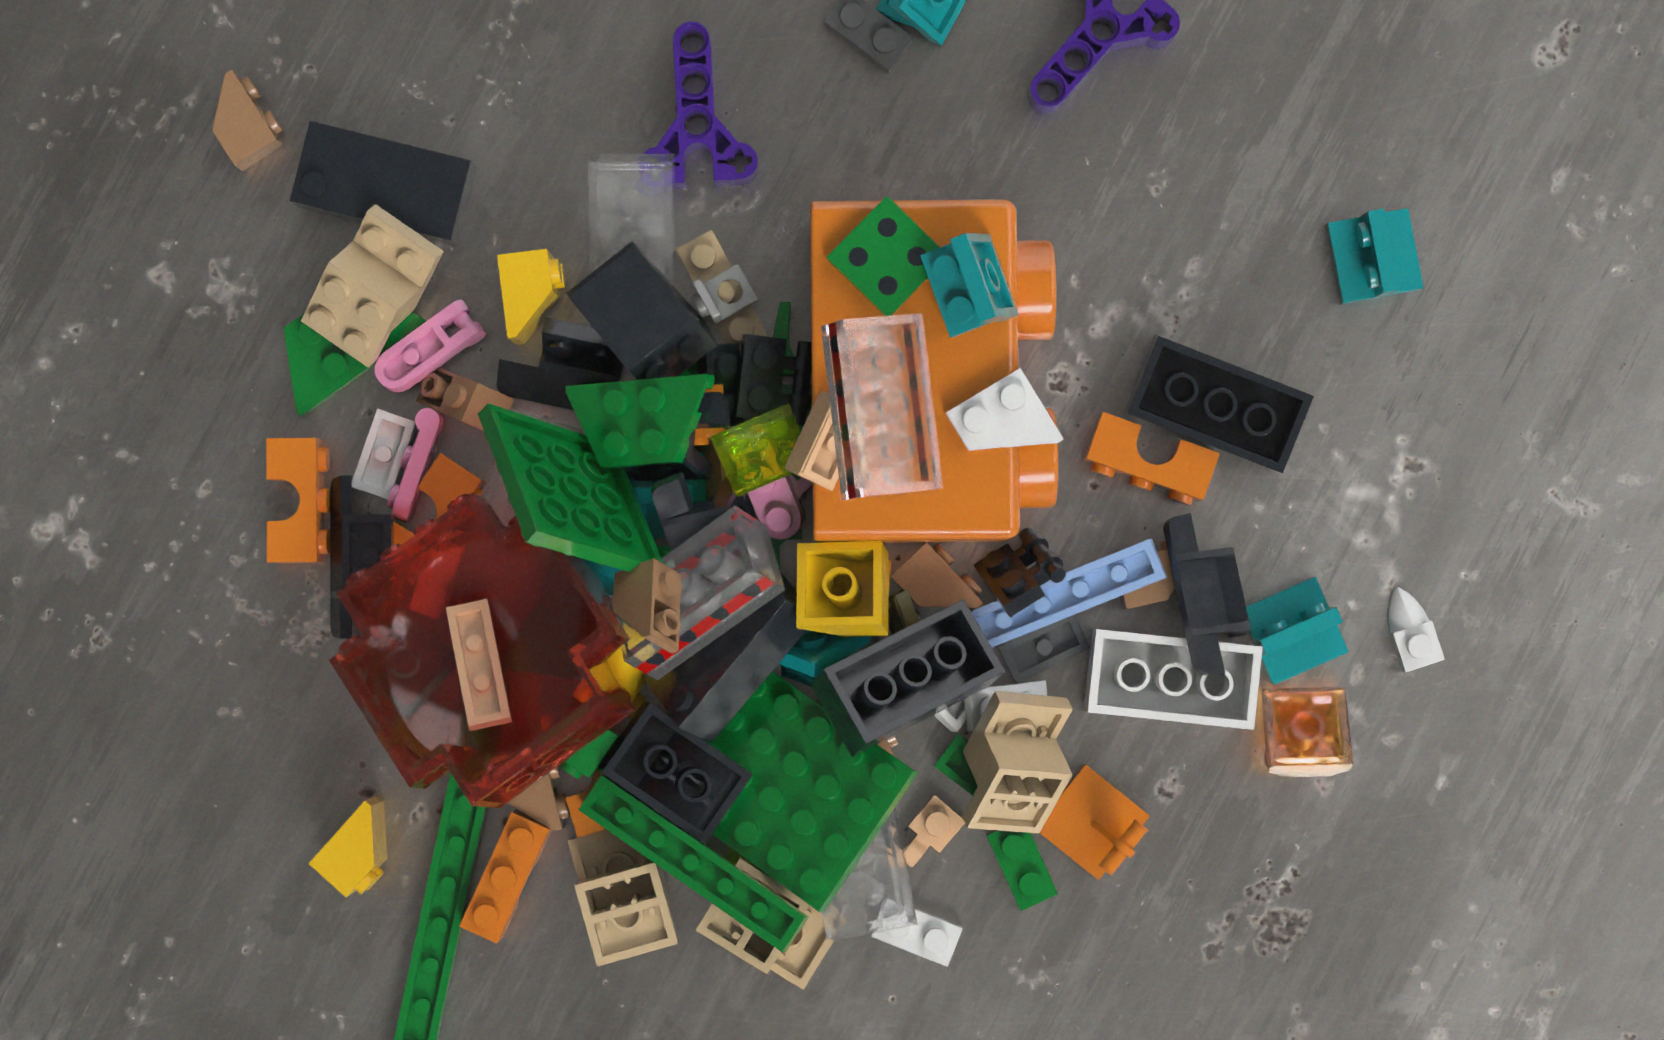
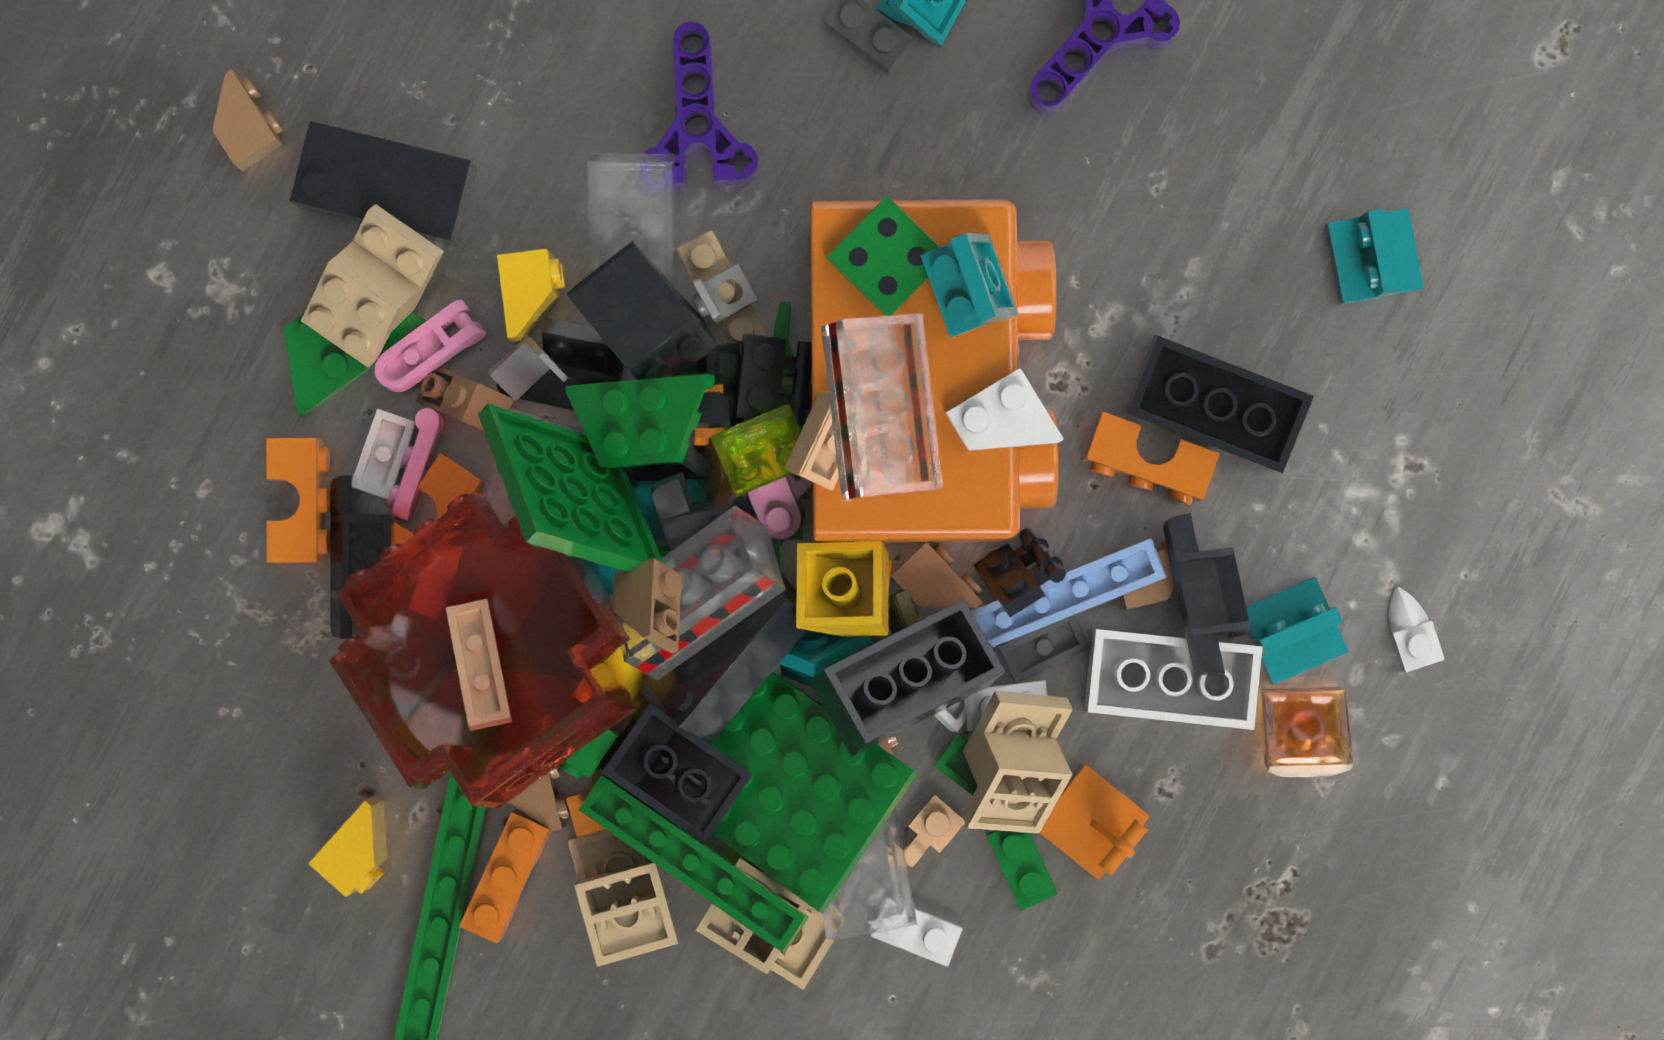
(523, 368): none -> light grey bracket

